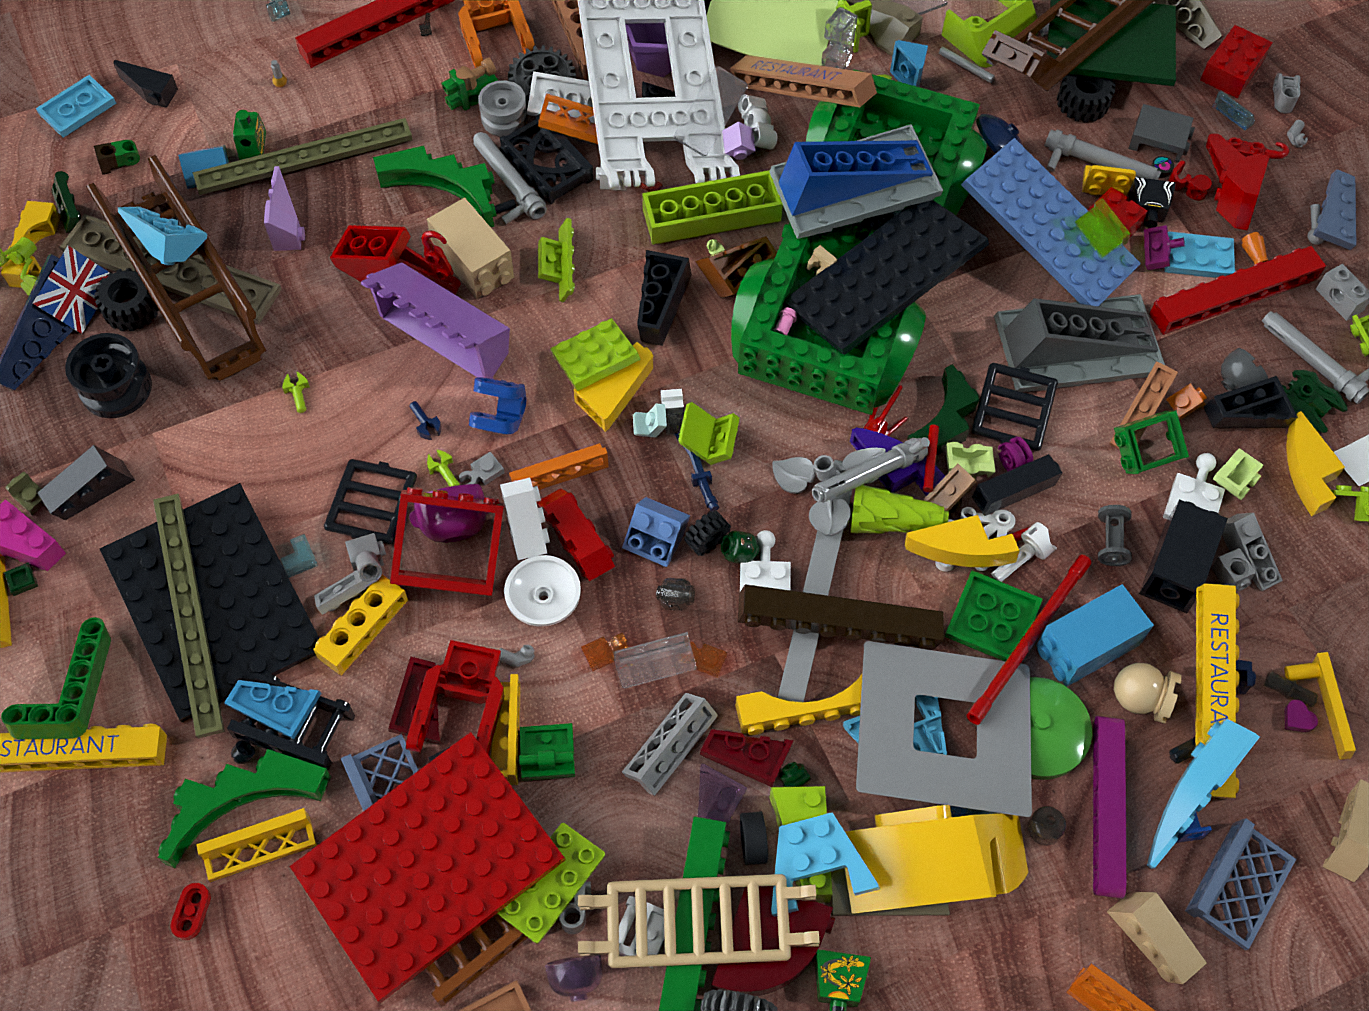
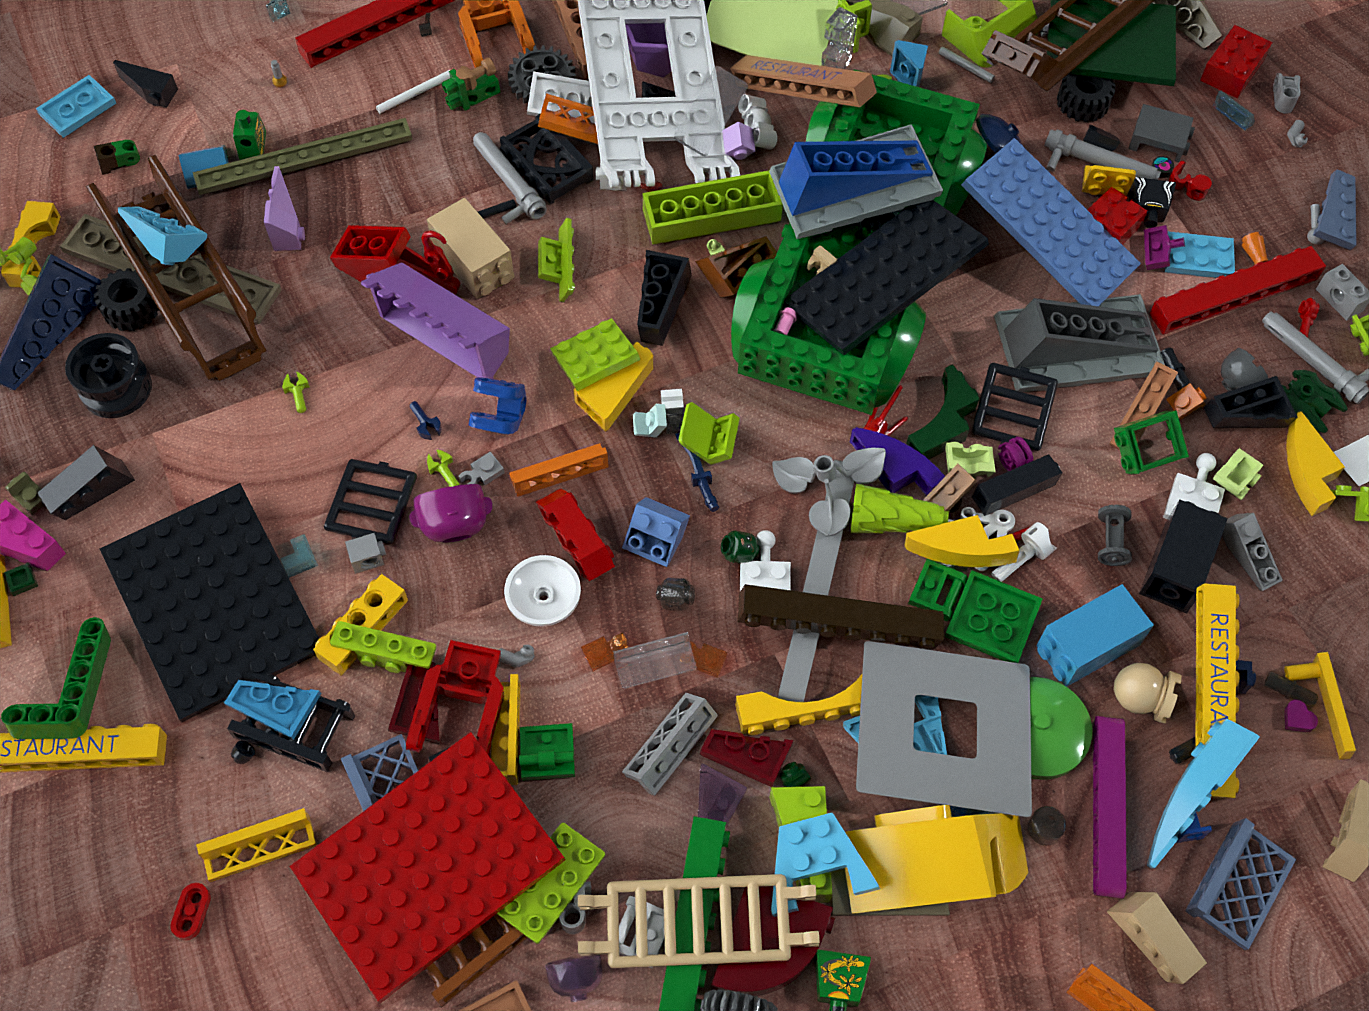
(65, 201): dark green plate -> none
(71, 289): sticker -> none
(188, 617): olive plate -> none
(235, 787): green arch -> none
(351, 585): light grey plate -> none
(383, 648): none -> lime bracket
(412, 92): none -> white bar
(439, 581): red window -> none
(444, 173): green arch -> none
(502, 107): light grey wheel -> none
(525, 518): white wedge -> none
(707, 533): black tyre -> none
(753, 838): black tyre -> none
(898, 457): light grey cylinder -> none
(930, 585): none -> green plate
(931, 458): red bar -> none
(984, 703): red piece -> none
(1101, 138): none -> black brick
(1103, 229): clear neon green bracket -> none
(1172, 362): none -> black pin
(1234, 561): light grey brick -> none
(1241, 174): red slope -> none
(1308, 313): none -> red plate

